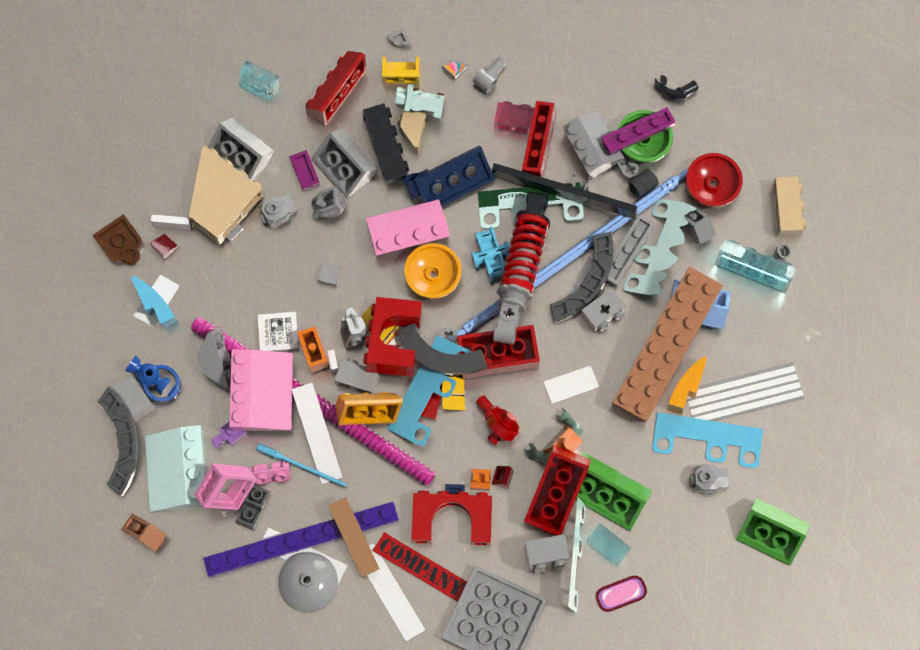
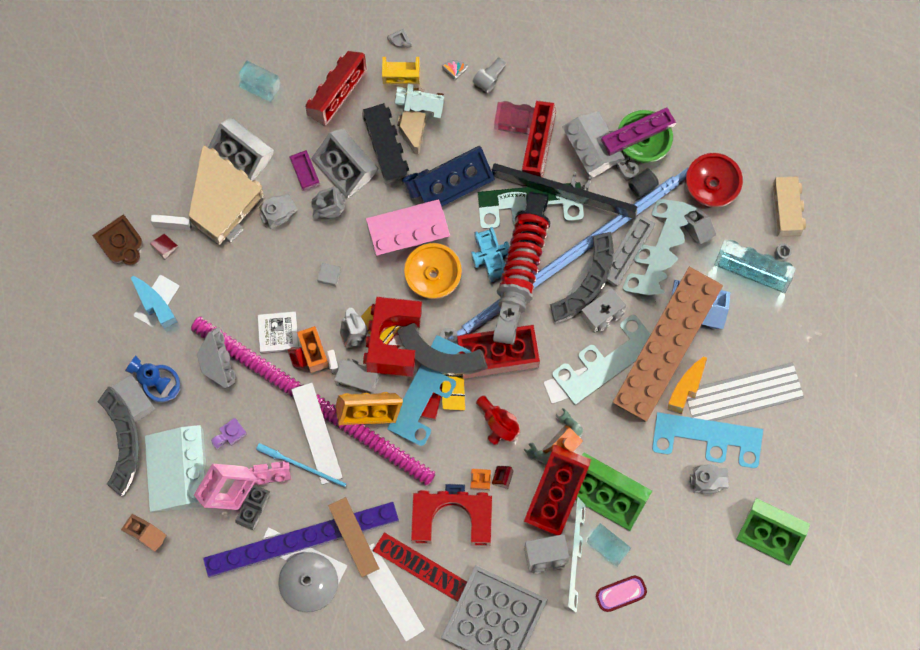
(261, 390): bright pink slope -> none
(297, 357): none -> red tile
(603, 368): none -> light aqua piece
(679, 93): black piece -> none

